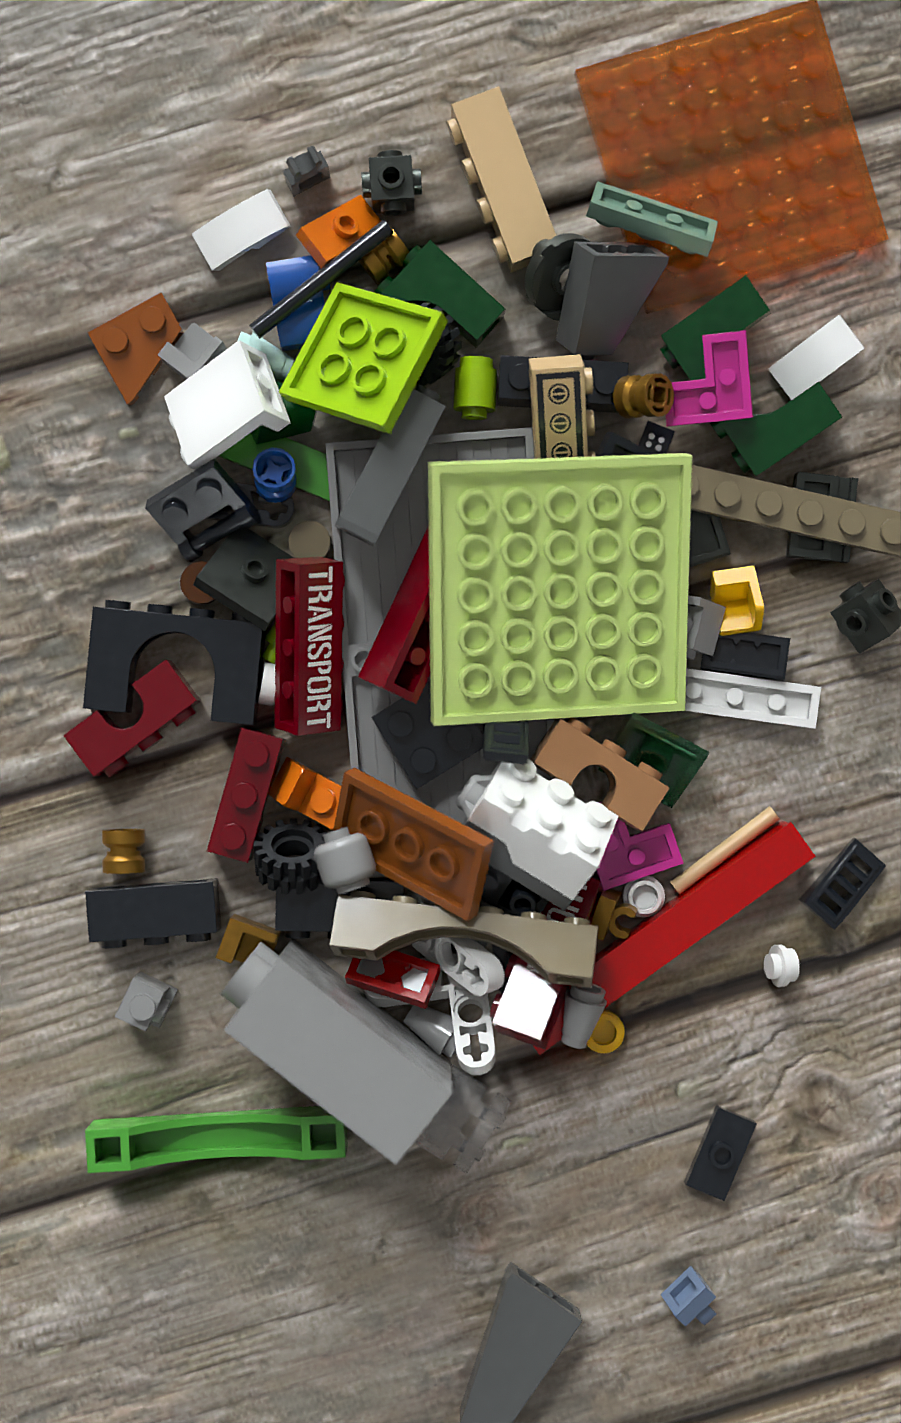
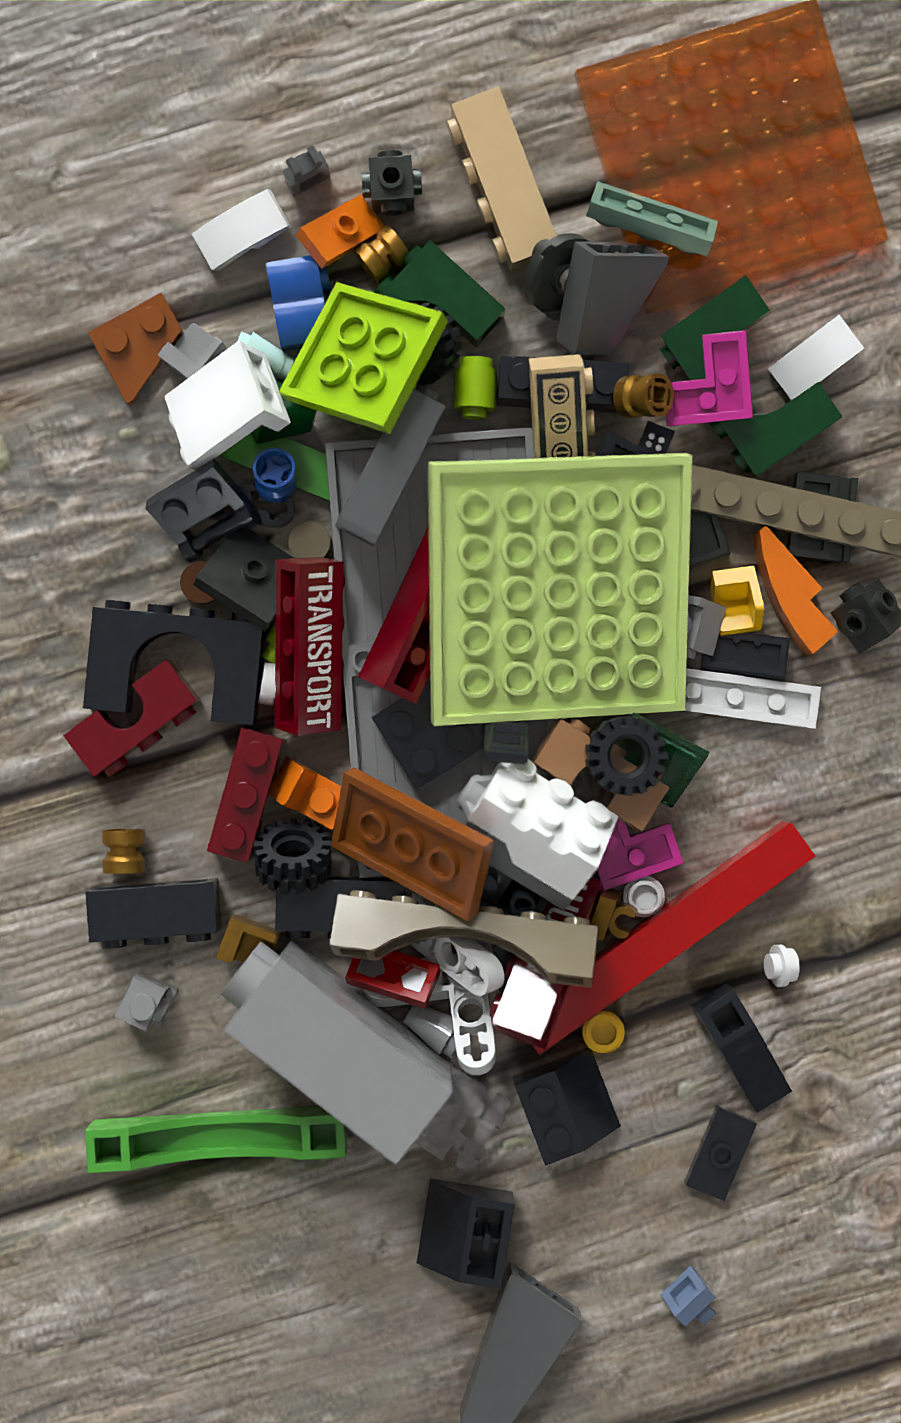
(321, 279): black bar -> none
(344, 860): light grey head -> none
(466, 1232): none -> black slope
(566, 1105): none -> black slope
(581, 1013): light grey cone -> none
(652, 755): none -> black tyre
(724, 850): tan bar -> none
(742, 1047): none -> black slope
(791, 593): none -> orange slope
(835, 917): black slope -> none

